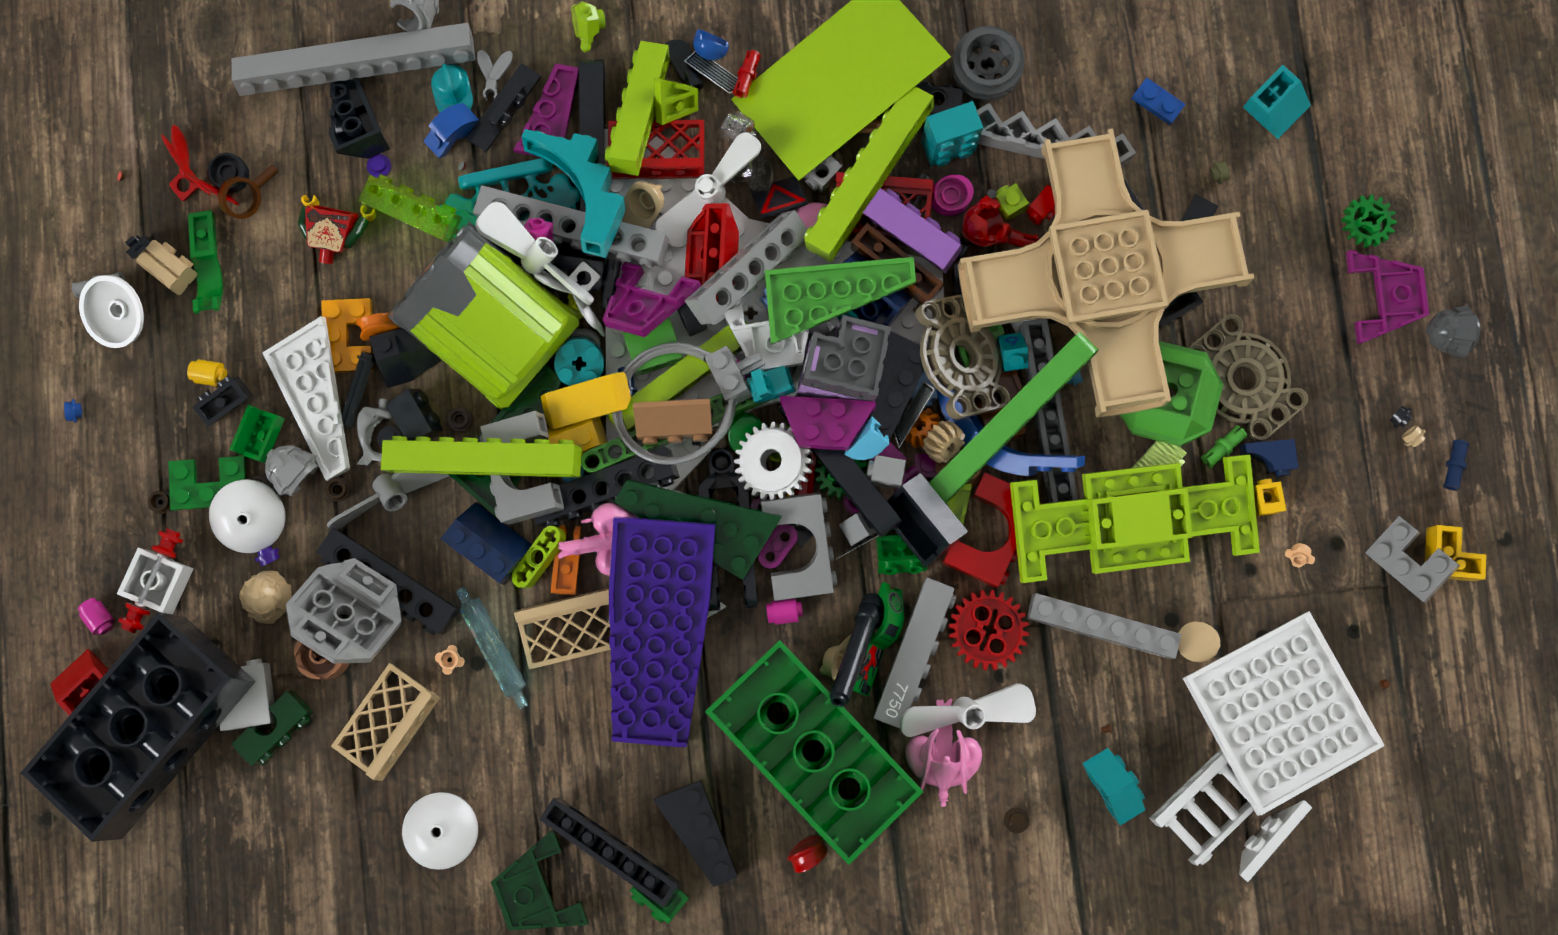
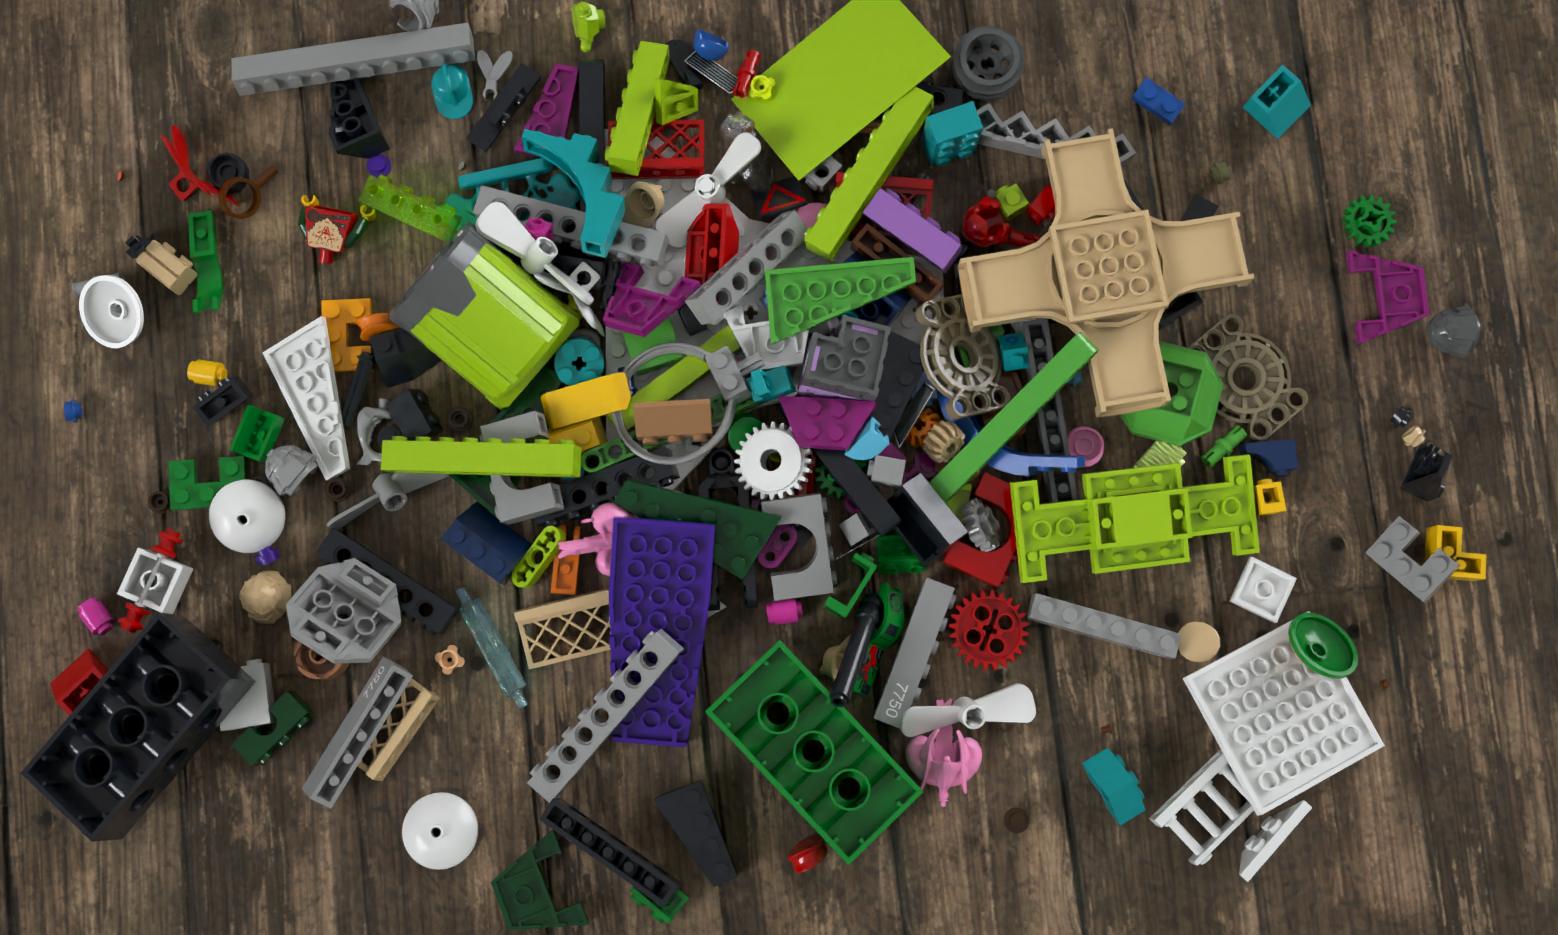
(356, 732): none -> light grey brick
(448, 126): blue brick -> none
(549, 784): none -> light grey brick
(759, 81): none -> neon yellow plate
(839, 609): none -> green panel
(952, 195): dark pink piece -> none
(981, 525): none -> light grey gear
(1087, 443): none -> bright pink piece
(1263, 589): none -> white plate
(1300, 555): light nougat plate -> none
(1322, 646): none -> green dish
(1427, 472): none -> black wedge
(1456, 465): dark blue pin -> none

